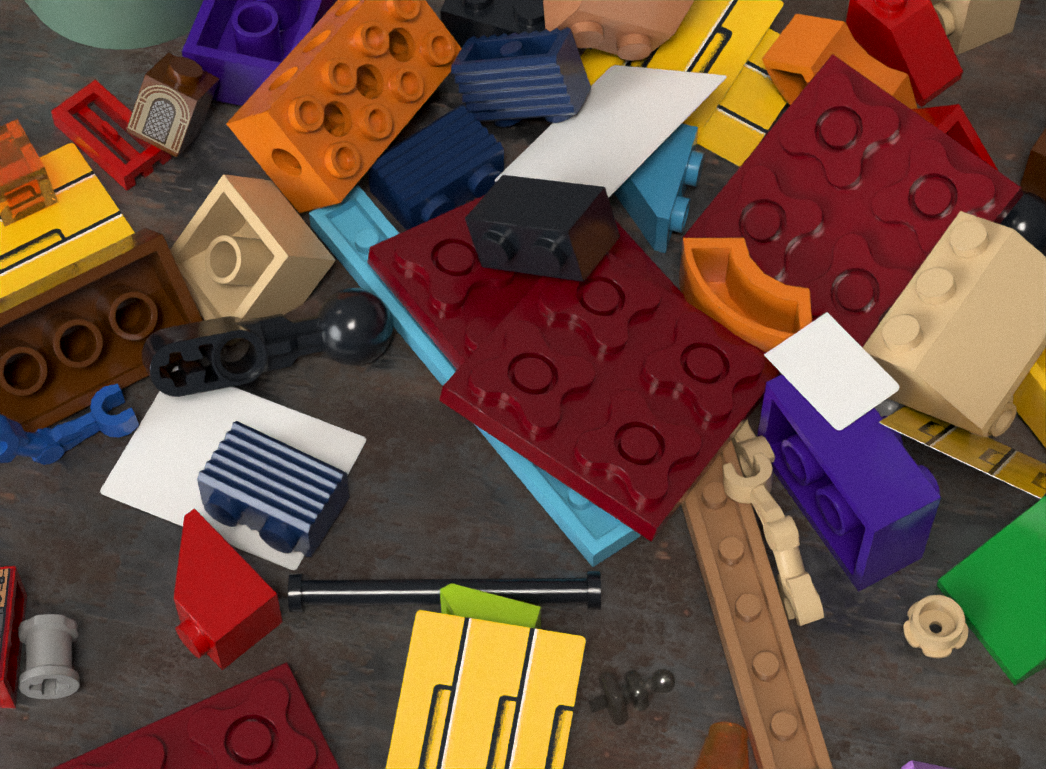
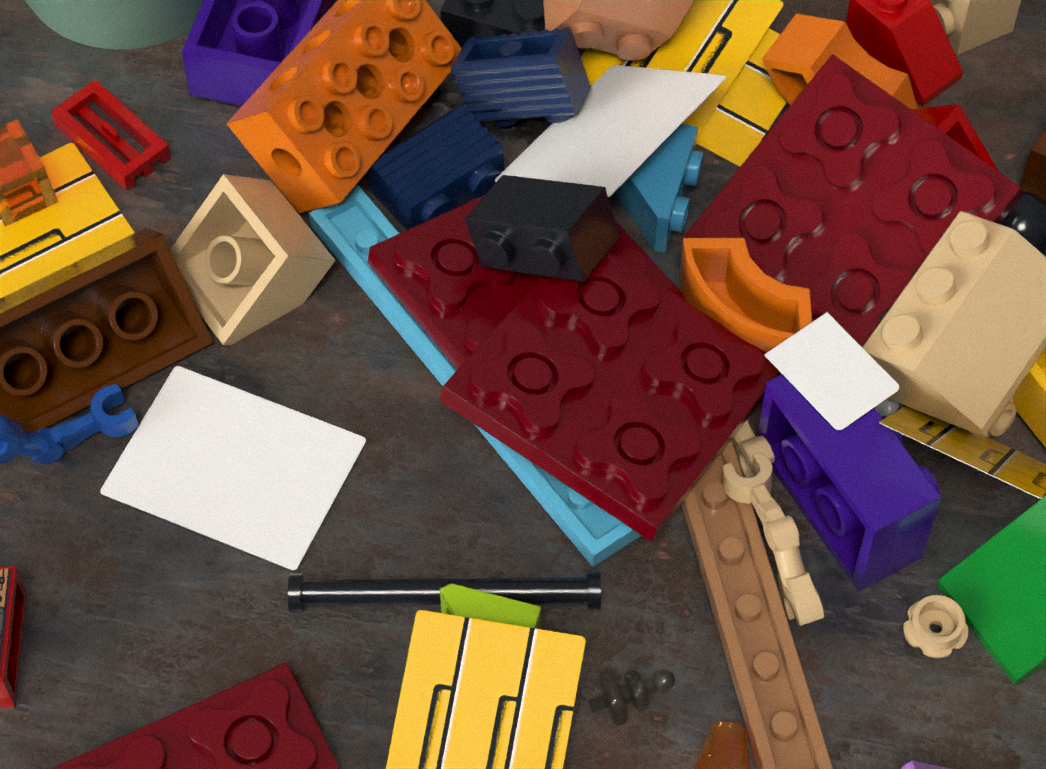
(48, 656): light grey bush -> none
(172, 104): reddish brown brick -> none
(219, 596): red slope -> none
(272, 490): dark blue brick -> none
(349, 328): black beam -> none

